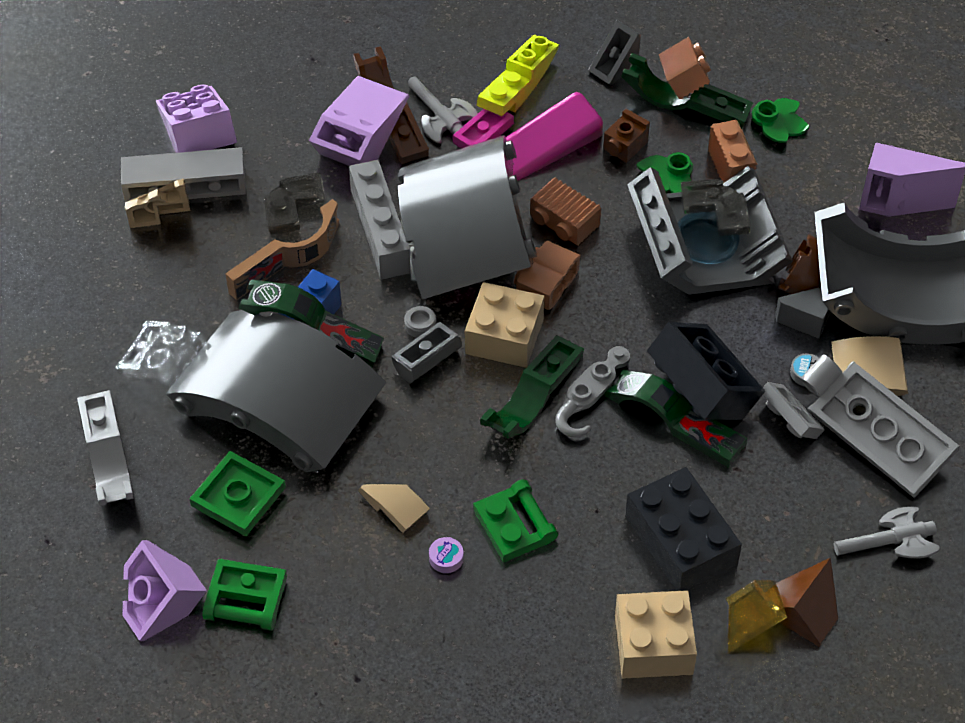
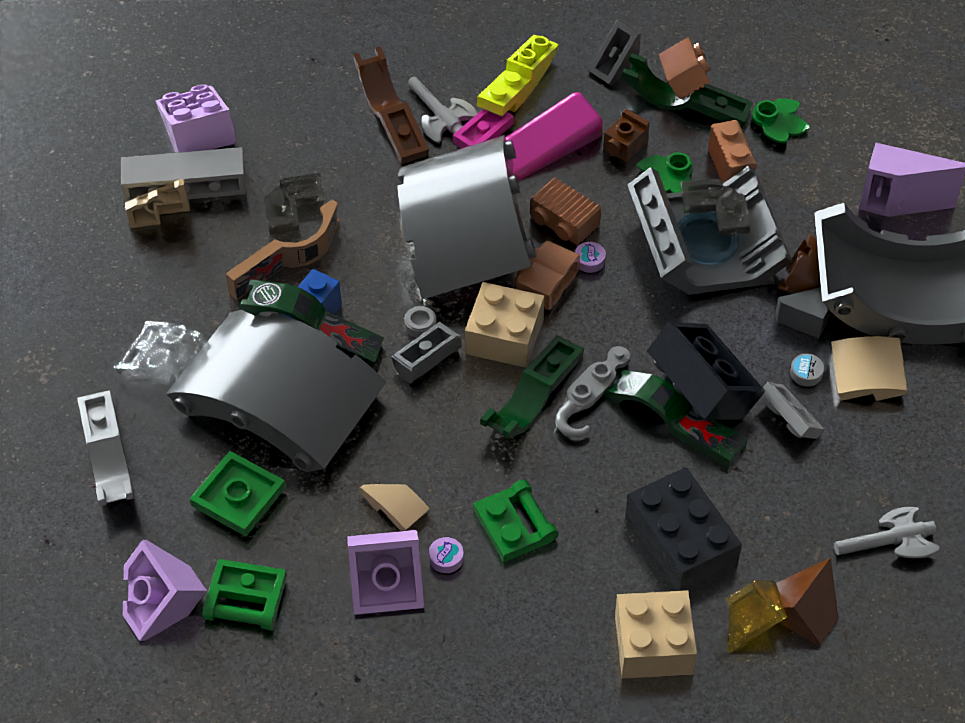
(358, 122): lavender slope -> none
(379, 219): light grey brick -> none
(385, 572): none -> lavender slope
(591, 256): none -> lavender tile
(888, 432): light grey hinge -> none

